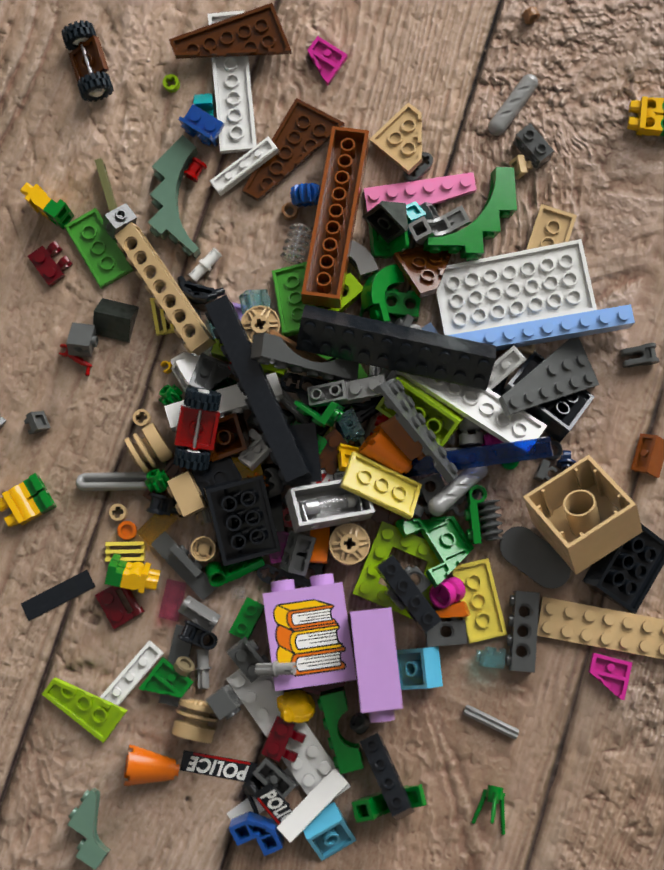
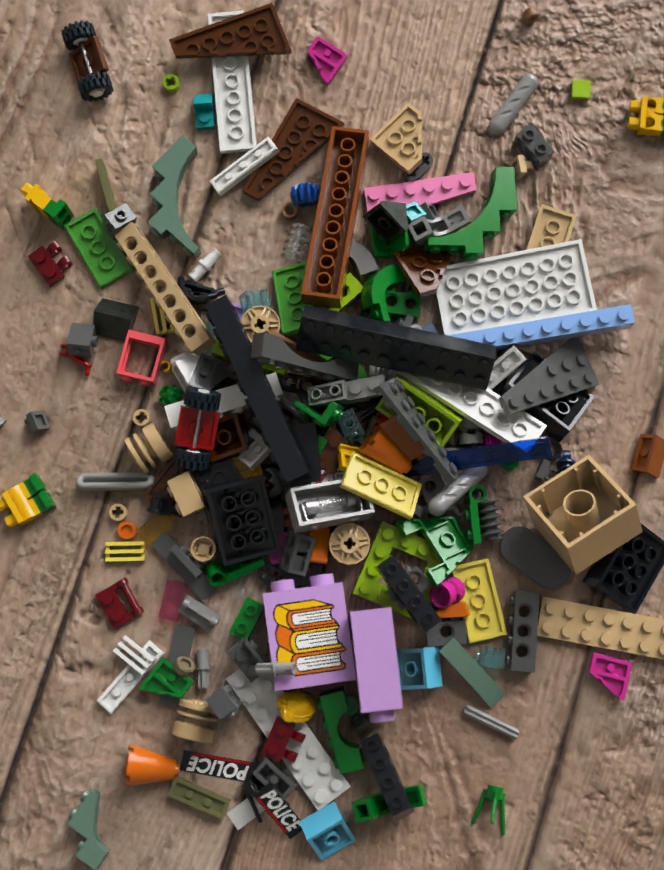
(58, 595): black sticker -> none
(88, 710): lime wing -> none
(121, 645): none -> white tile
(131, 575): yellow hips -> none
(146, 339): none -> coral window
(157, 481): green gear -> none
(194, 634): black piece -> none
(195, 169): red bush -> none
(199, 797): none -> olive plate
(202, 125): blue bracket -> none
(252, 826): blue brick -> none
(312, 805): white tile -> none
(353, 705): none -> green tile
(471, 672): none -> sand green slope
(580, 89): none -> lime tile
(647, 354): dark grey piece -> none

